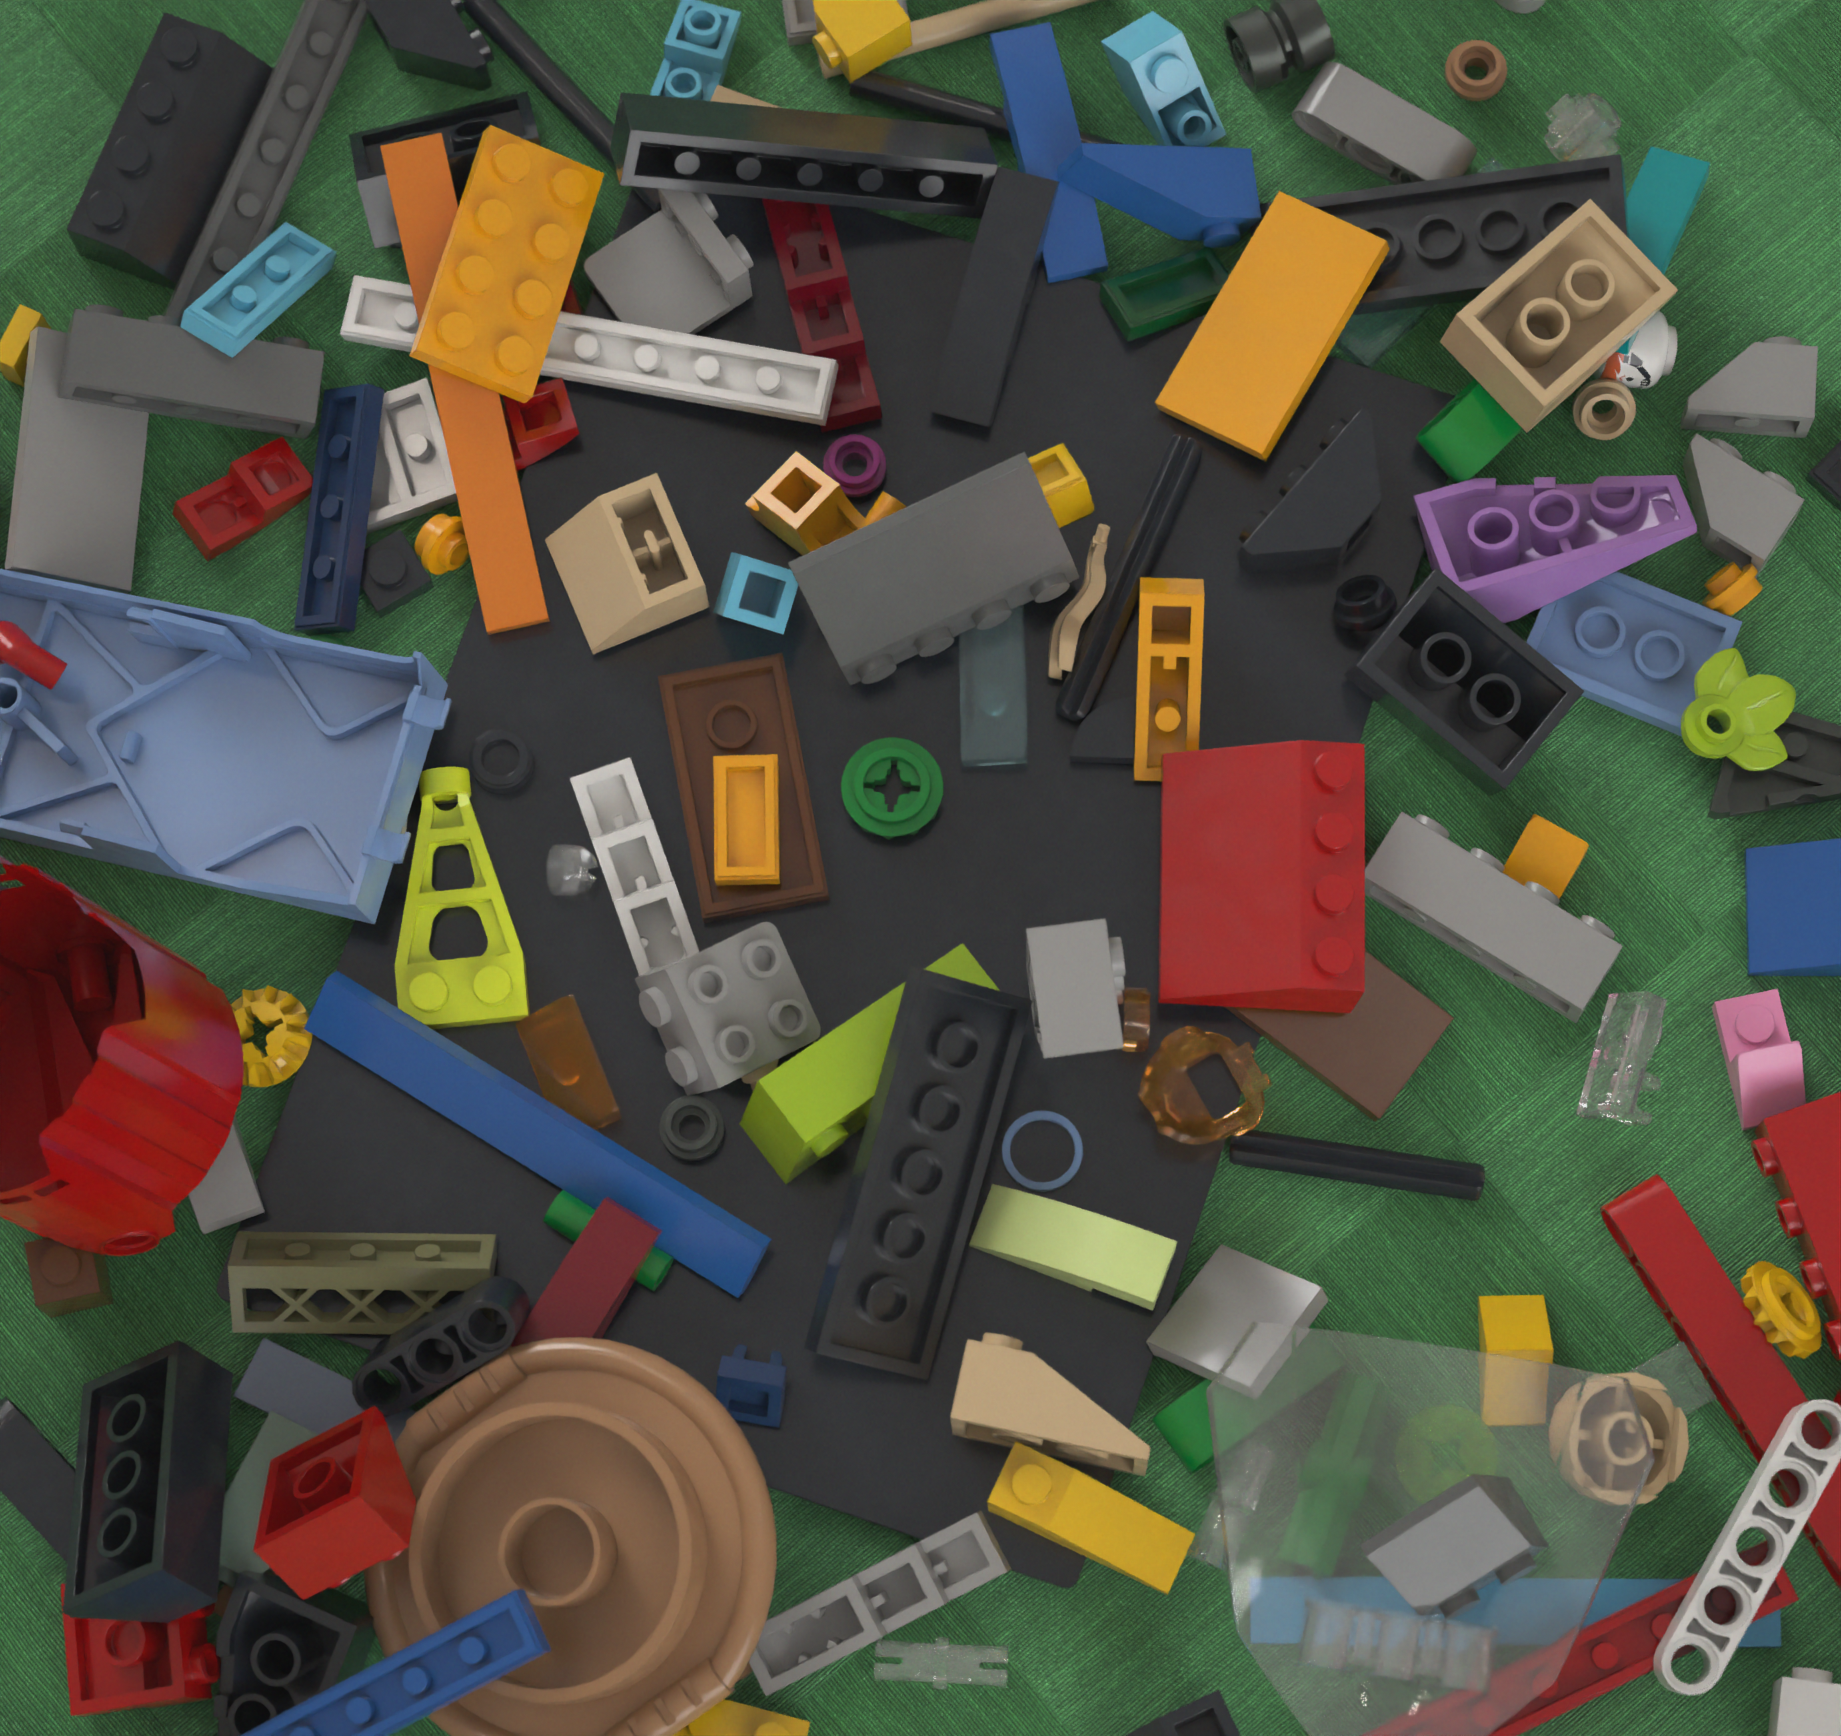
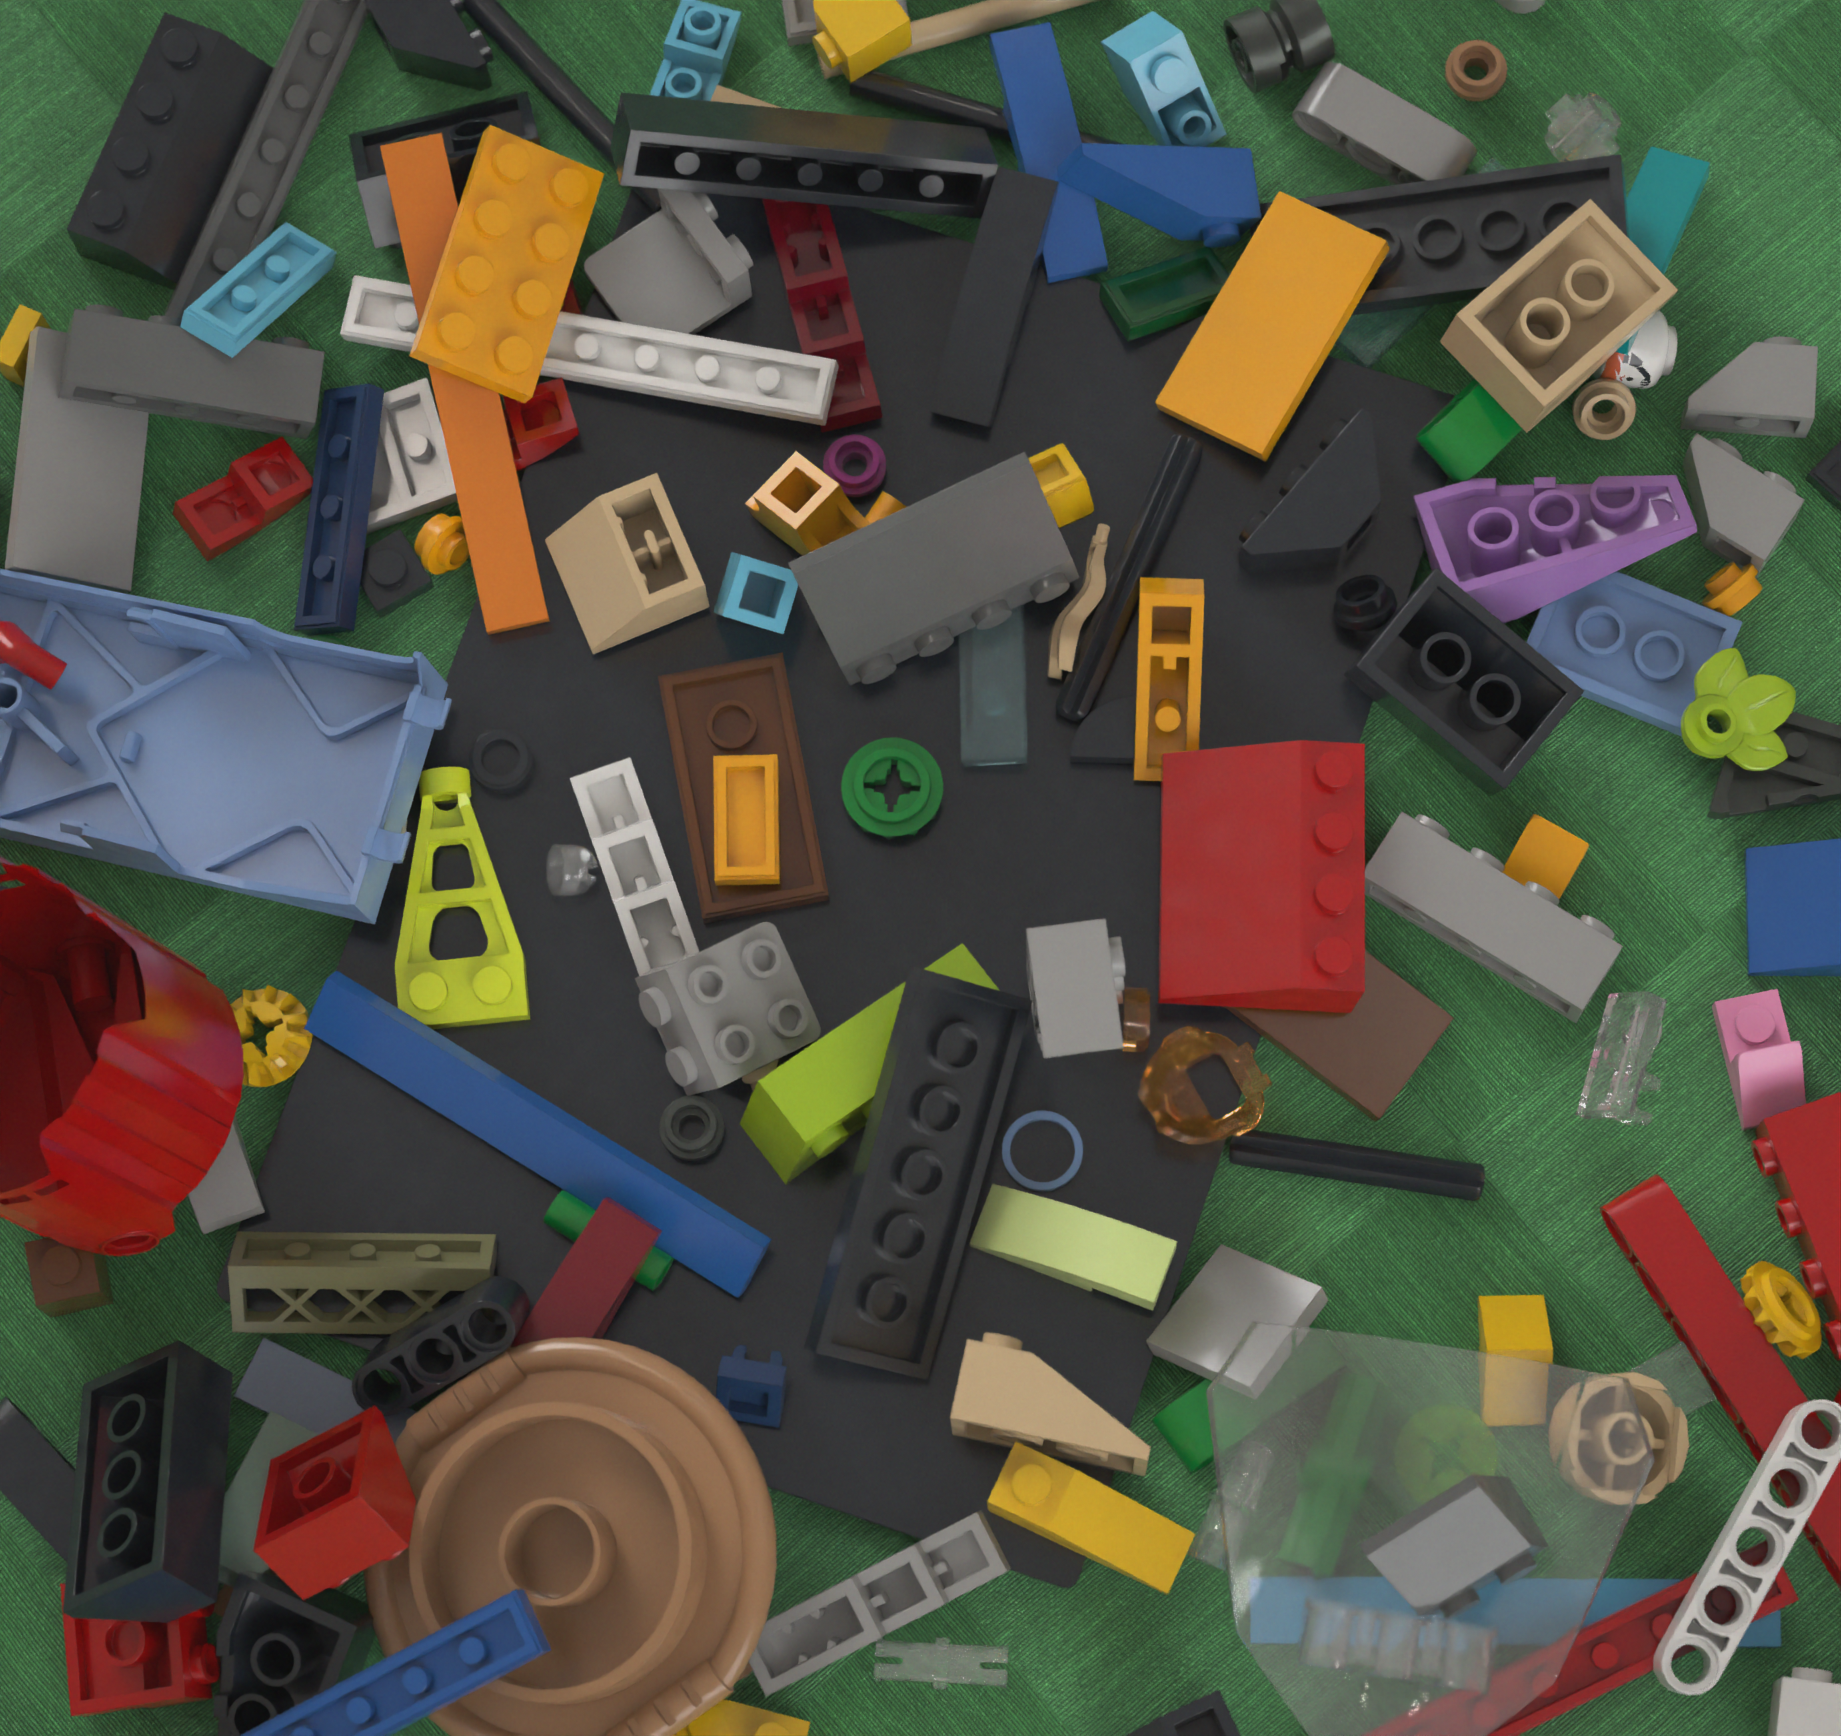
(568, 1063): clear orange slope -> none

